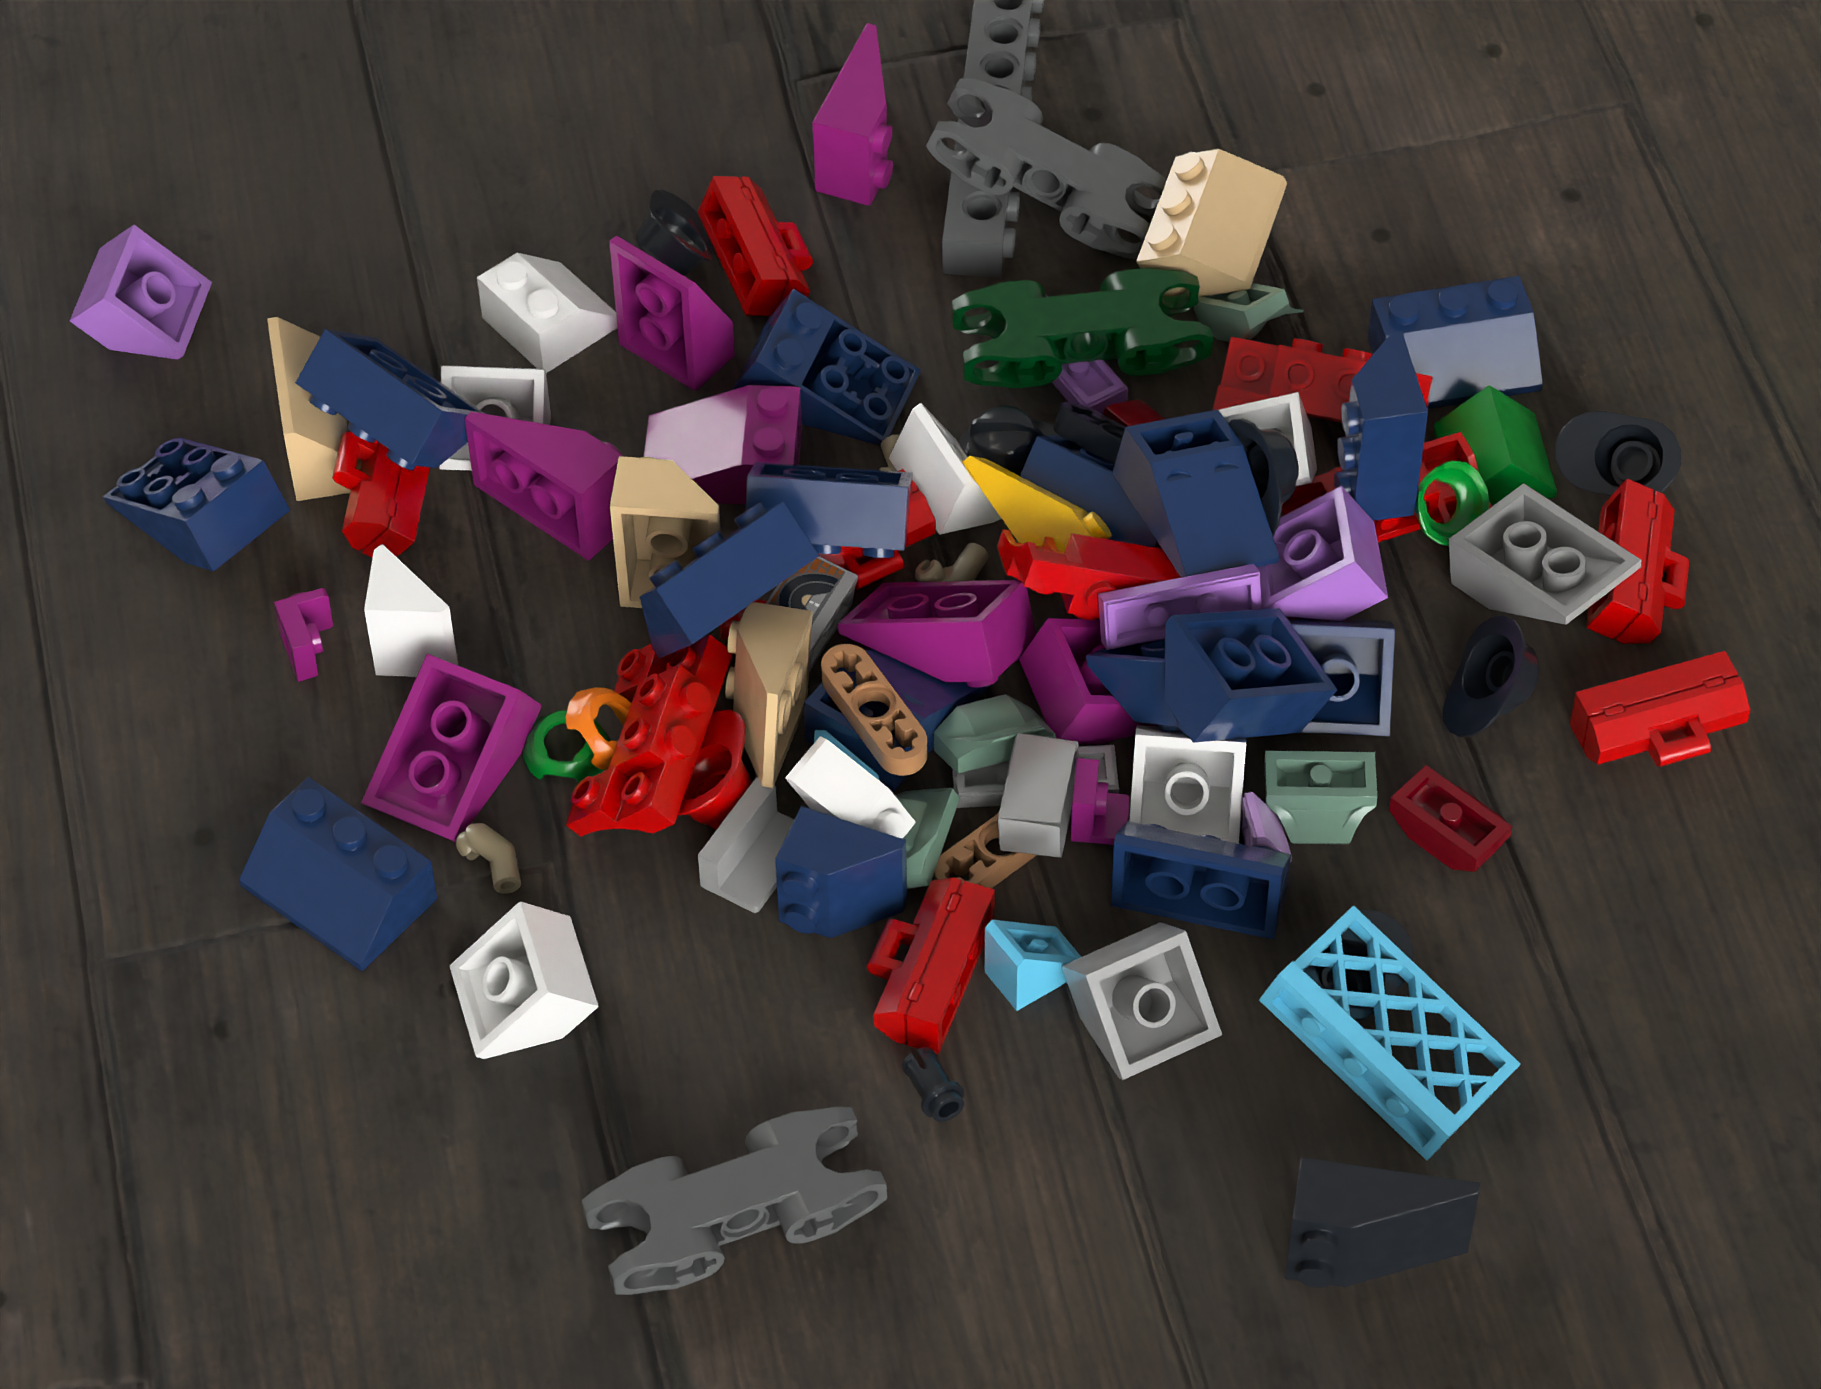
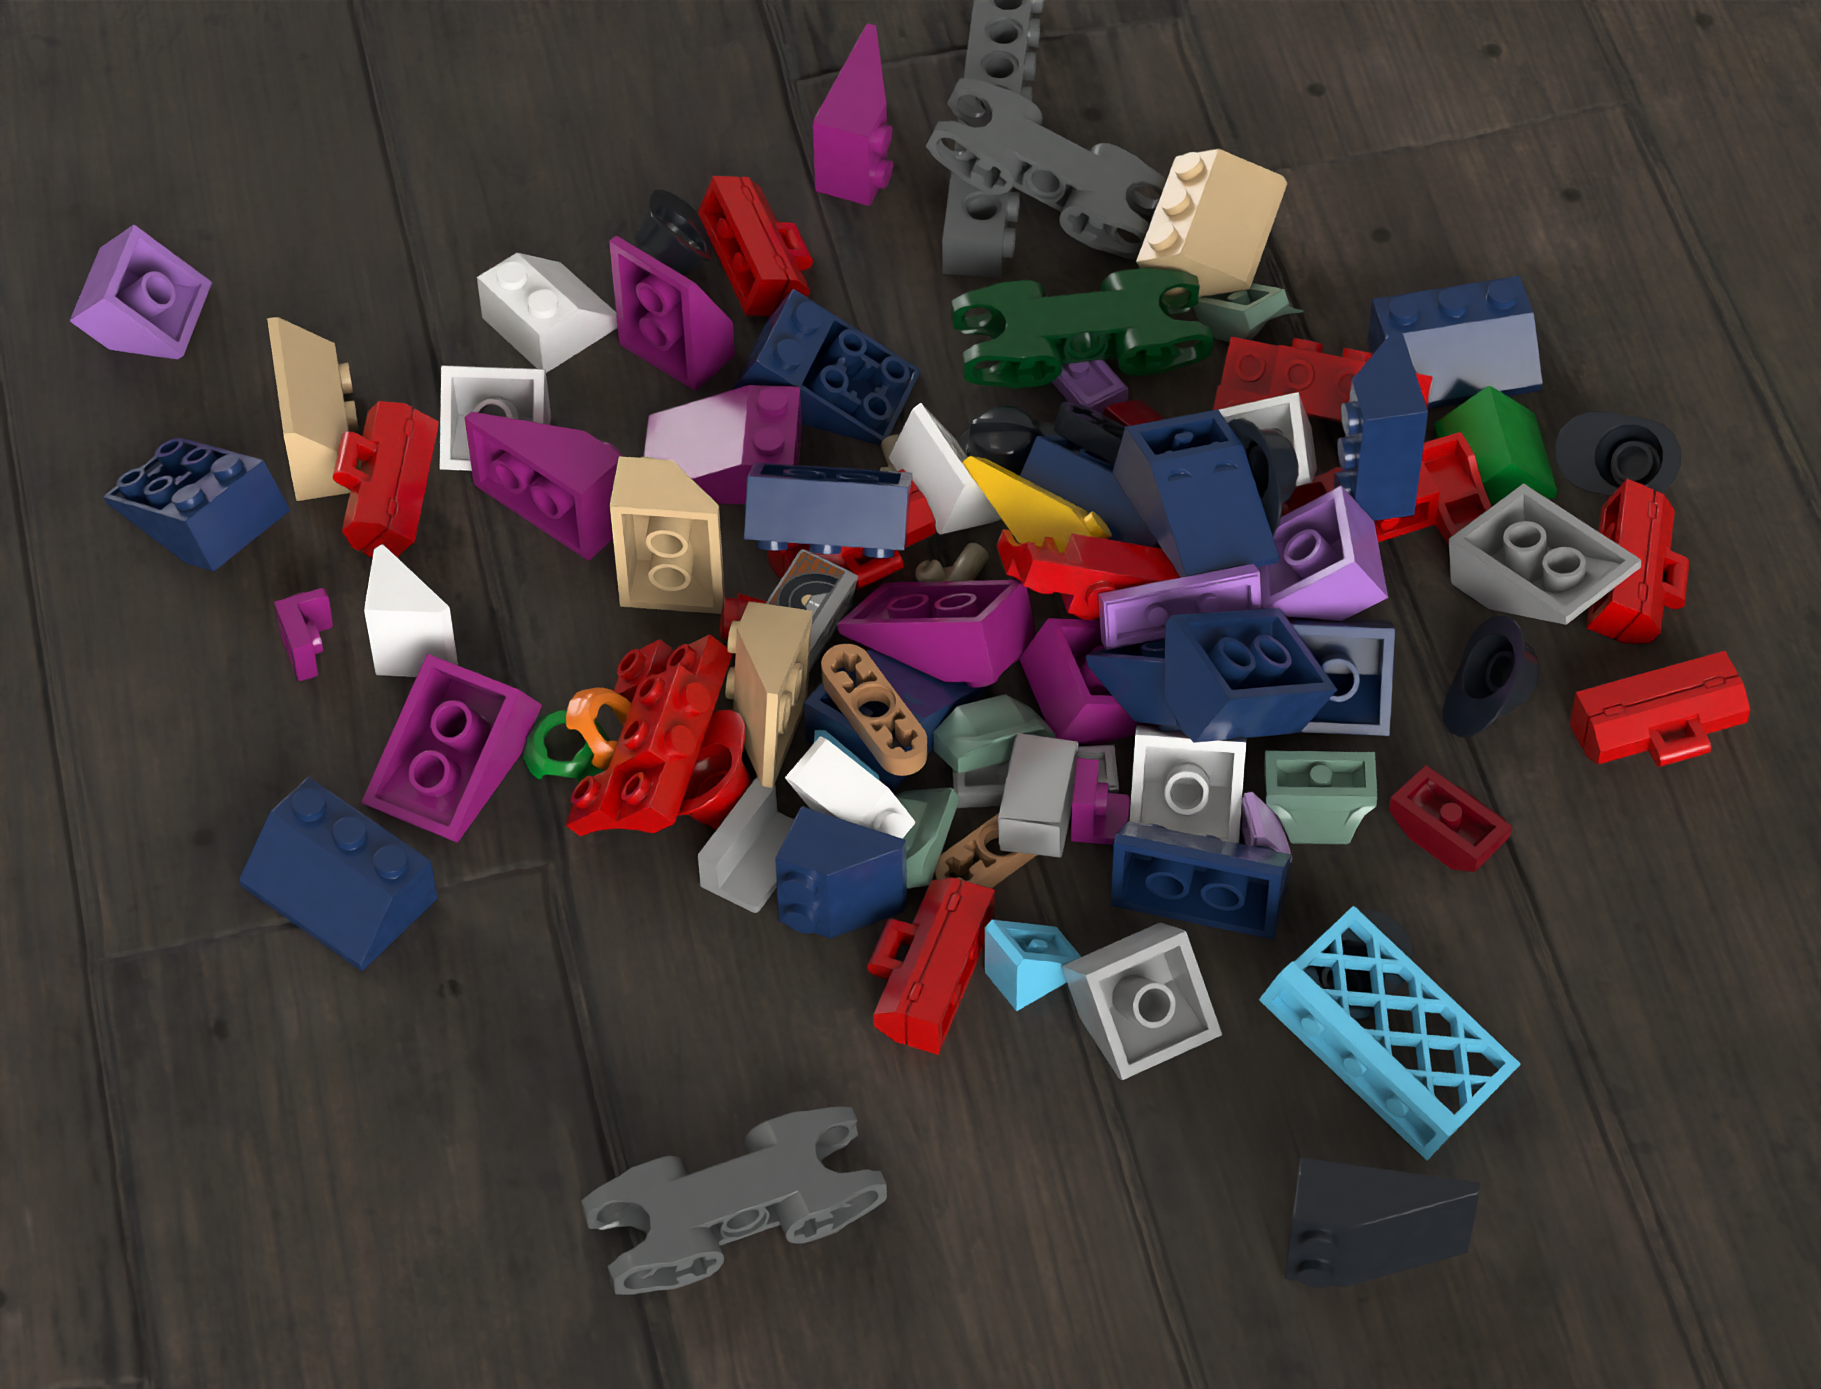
(386, 399): dark blue slope -> none
(500, 853): dark tan arm -> none
(523, 982): white slope -> none
(724, 577): dark blue slope -> none
(939, 1094): black pin -> none
(1470, 496): green piece -> none

